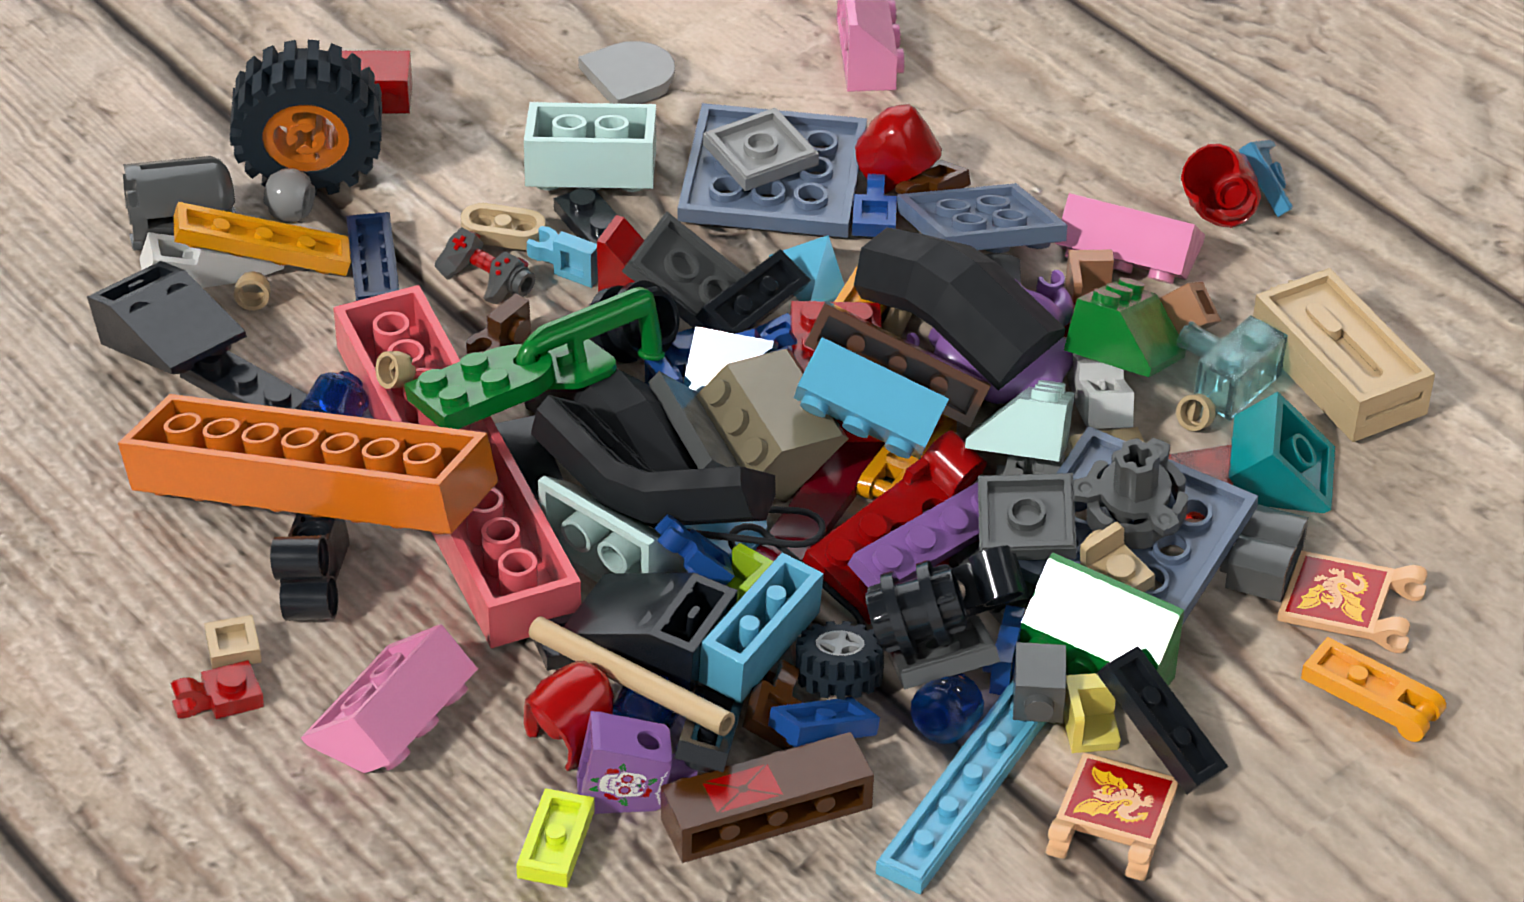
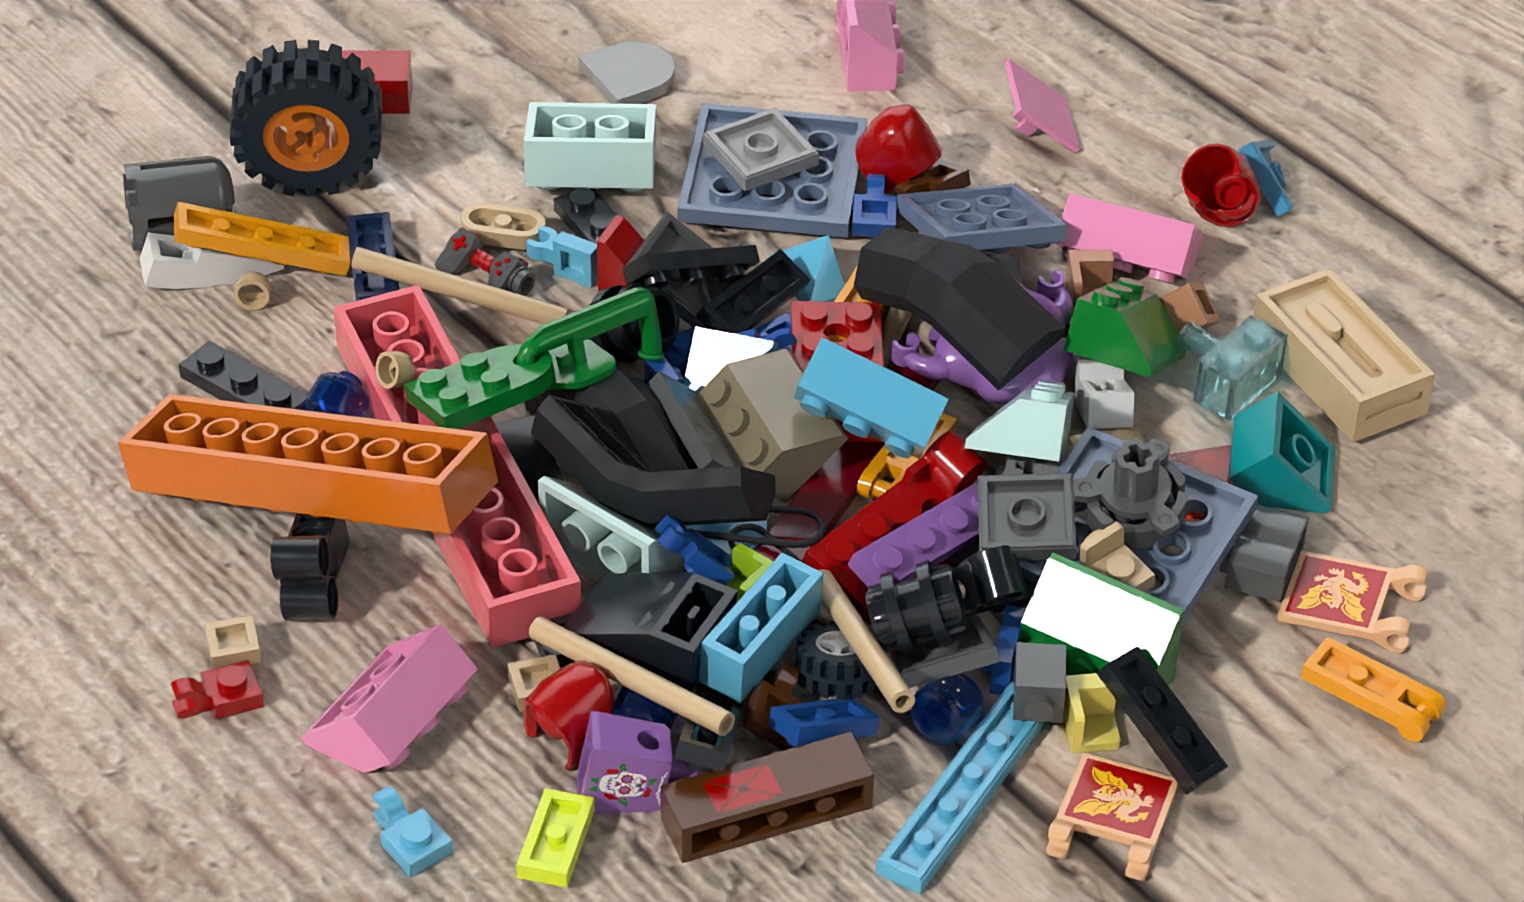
(163, 319): slope -> none
(289, 195): light grey piece -> none
(411, 839): none -> medium azure plate
(456, 286): none -> tan piece
(505, 326): reddish brown plate -> none
(527, 674): none -> tan plate
(692, 266): none -> black plate
(865, 645): none -> tan piece
(902, 357): reddish brown brick -> none
(1040, 107): none -> bright pink piece
(1189, 410): tan hinge -> none

